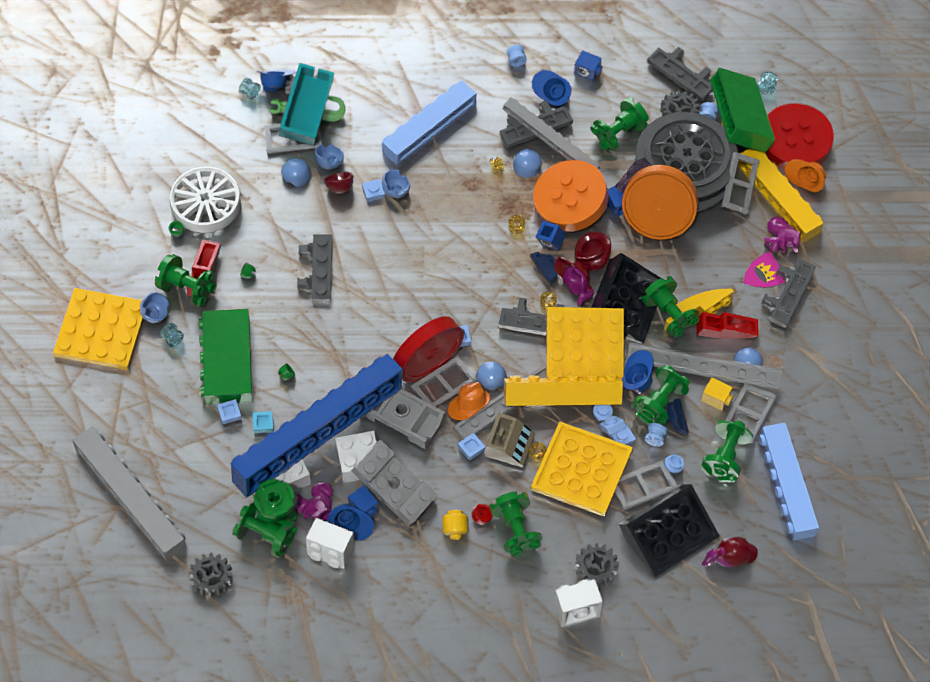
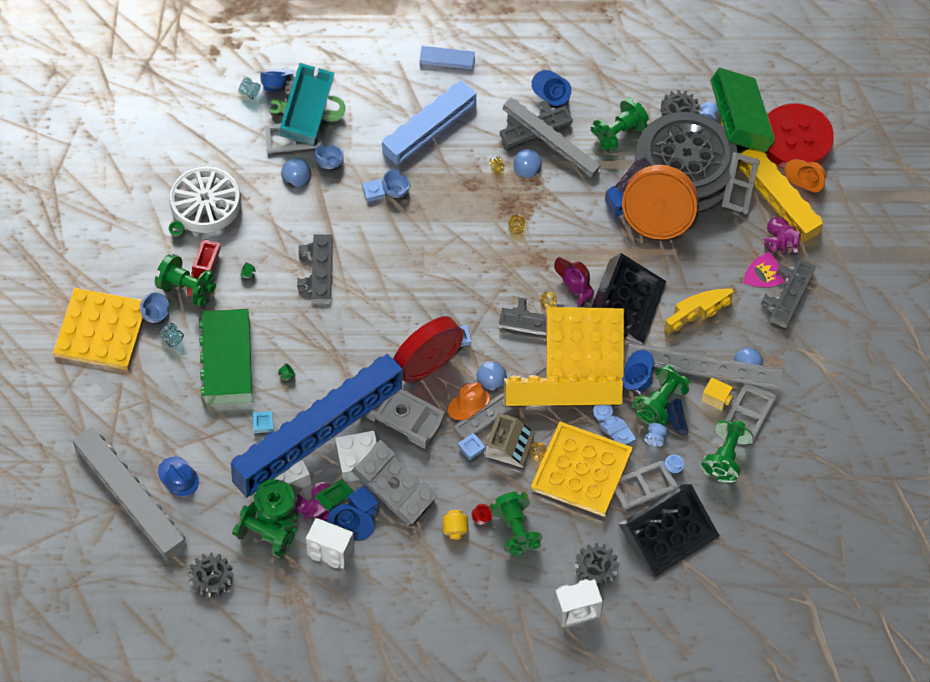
(178, 476): none -> blue piece
(229, 411): light blue plate -> none
(334, 494): none -> green tile
(339, 182): dark red piece -> none
(437, 374): light grey window -> none
(447, 57): none -> medium blue tile
(516, 55): light blue wheel -> none
(545, 265): dark blue plate -> none
(550, 235): blue brick -> none
(571, 195): orange brick -> none
(588, 65): blue brick -> none
(593, 250): dark red piece -> none
(661, 294): green piece -> none
(670, 66): dark grey hinge -> none
(727, 326): red slope -> none
(732, 552): dark red hair -> none
(764, 85): clear light blue wheel -> none
(789, 481): light blue brick -> none

